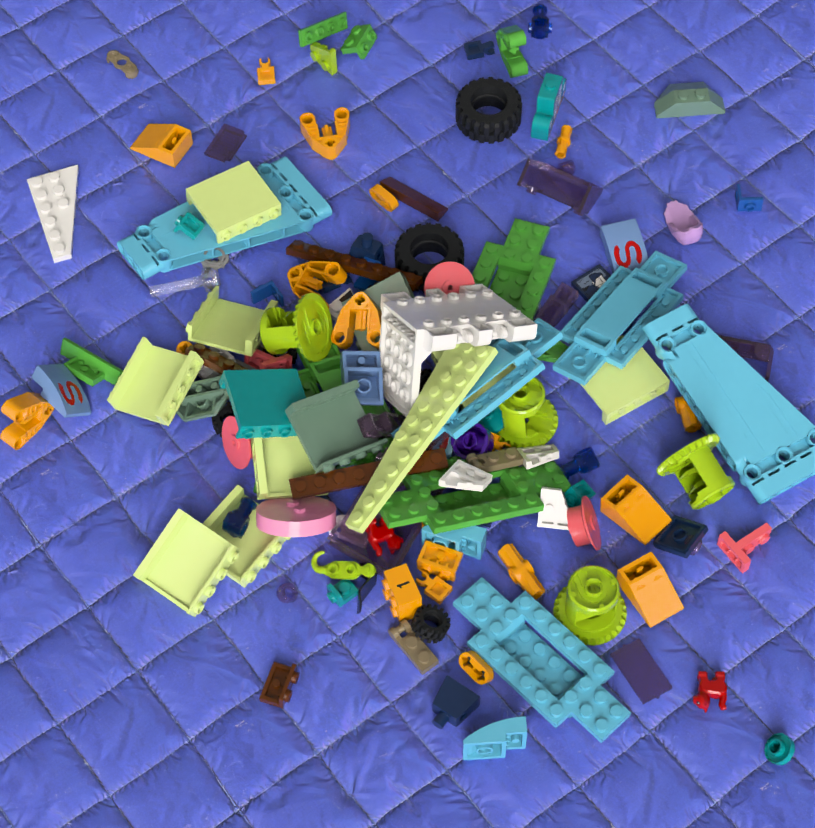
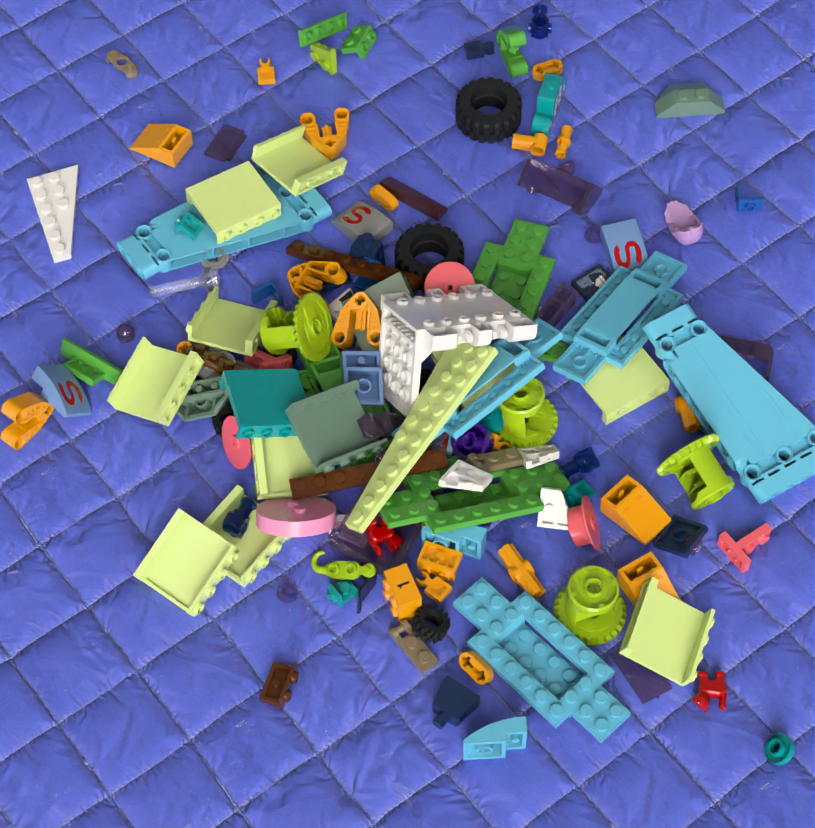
(125, 333): none -> clear purple piece
(296, 162): none -> yellowish green panel
(363, 219): none -> light grey slope
(535, 144): none -> light orange piece
(539, 70): none -> light orange beam
(589, 237): none -> clear purple piece
(666, 634): none -> yellowish green panel

